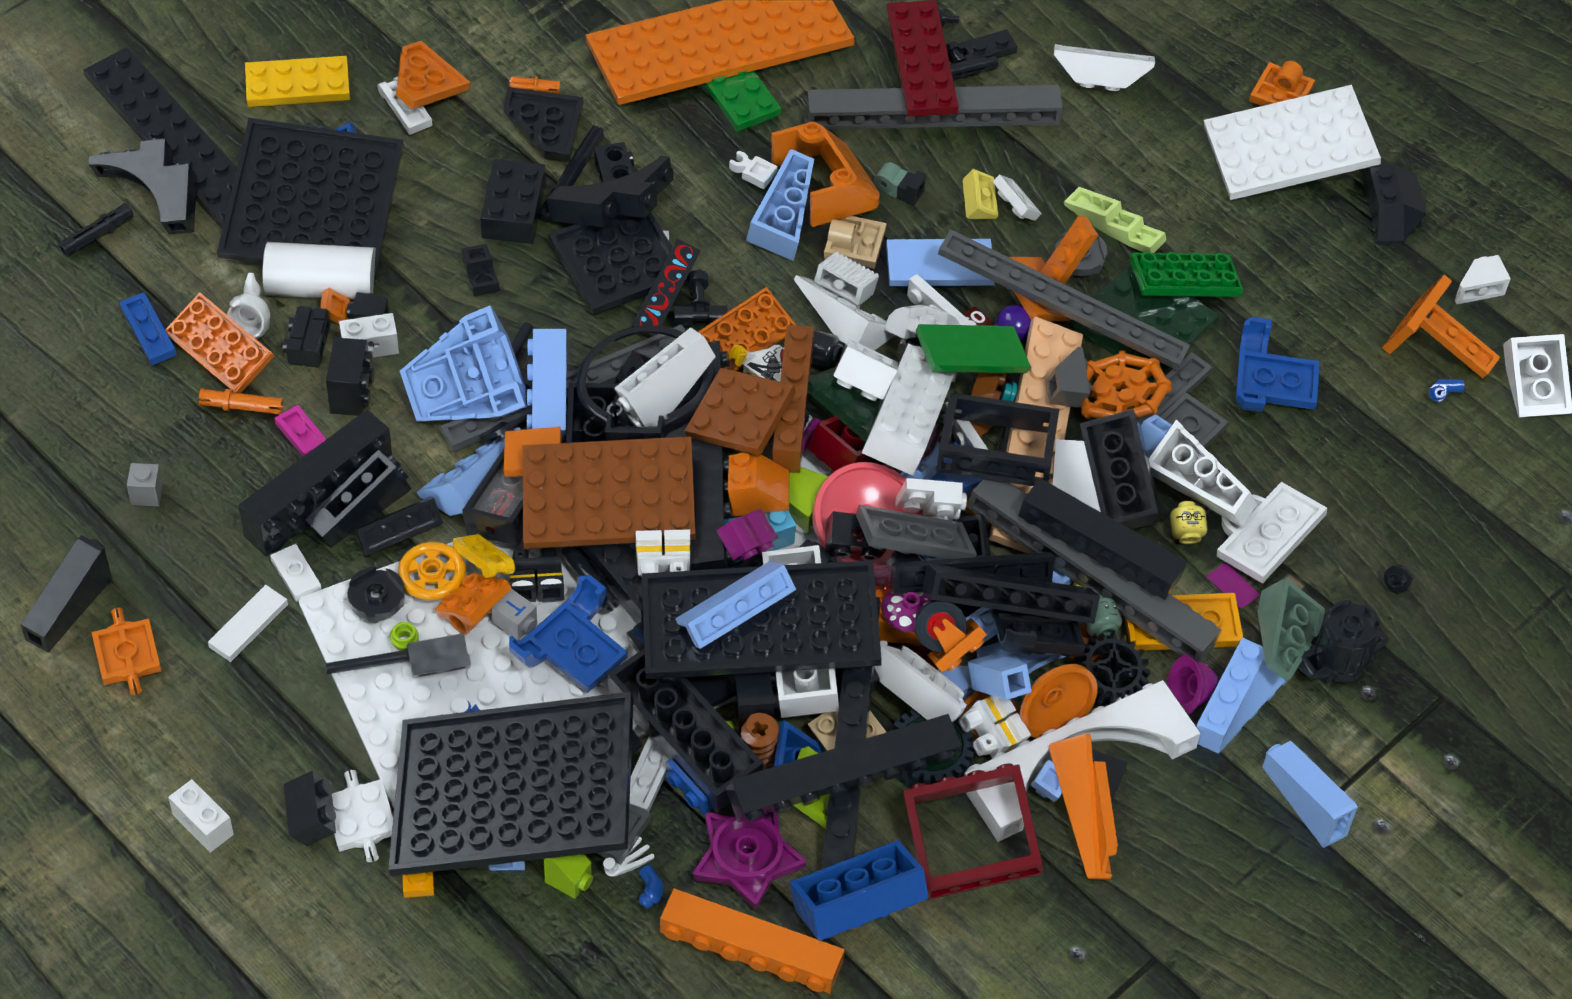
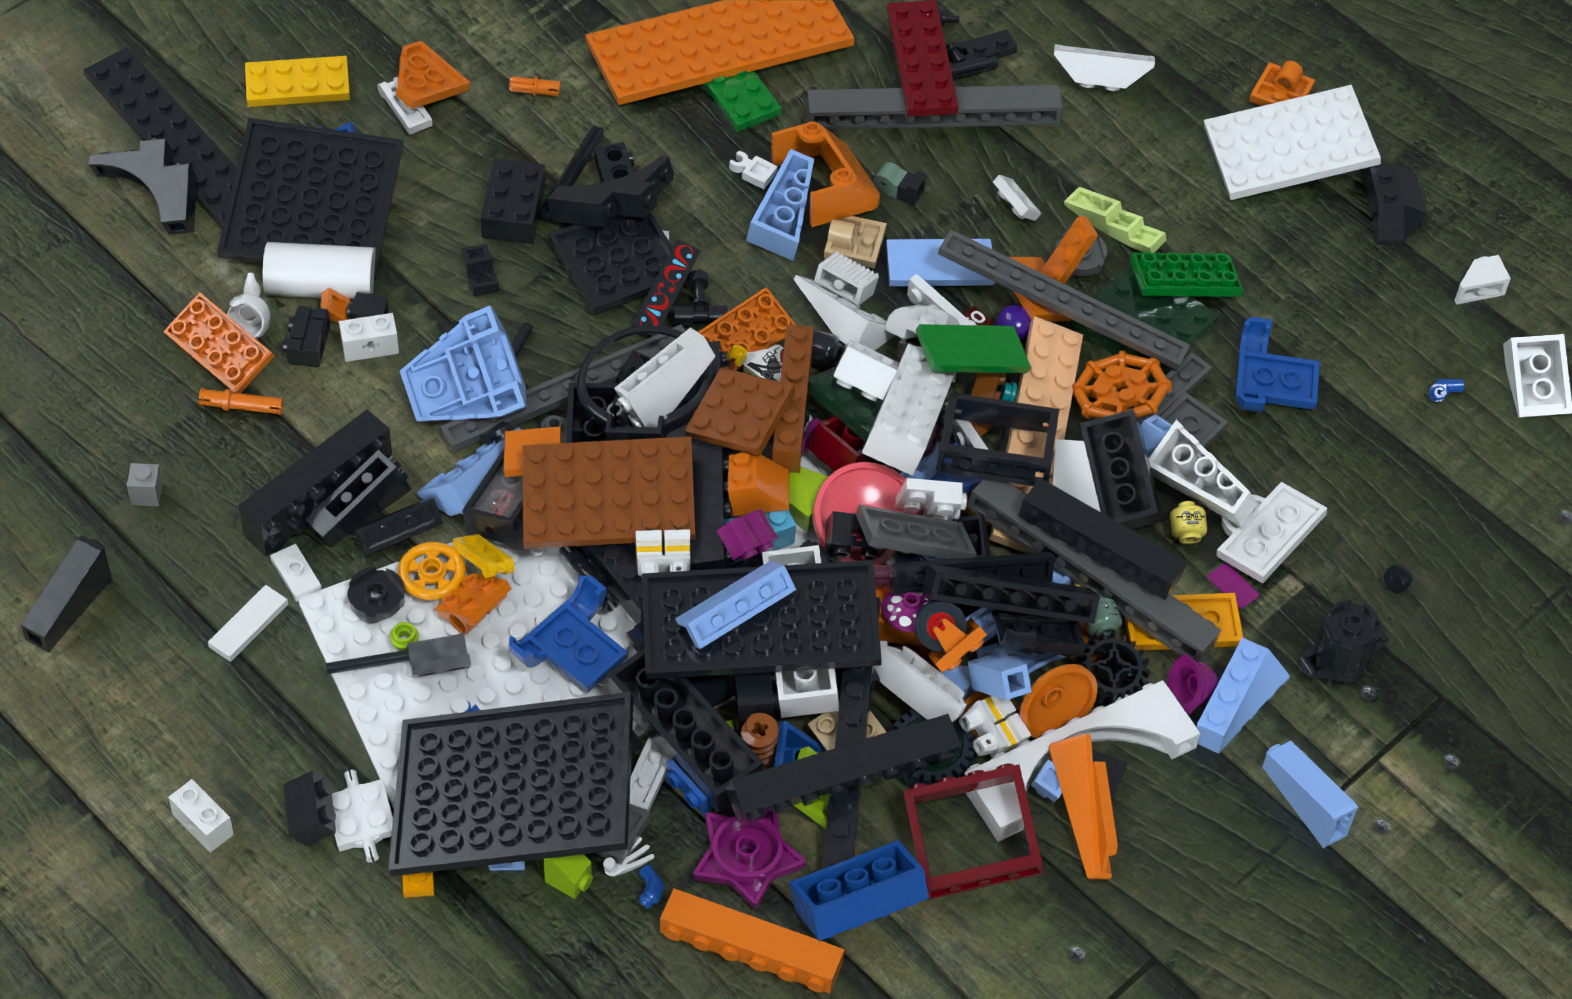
(103, 225): black pin -> none
(126, 651): orange plate -> none
(147, 328): blue plate -> none
(299, 430): dark pink plate -> none
(349, 376): black brick -> none
(515, 614): light grey brick -> none
(544, 569): black hips -> none
(545, 119): black plate -> none
(549, 379): light blue wedge -> none
(979, 196): light yellow slope -> none
(1069, 381): dark grey slope -> none
(1287, 626): sand green wedge -> none
(1444, 330): orange piece -> none

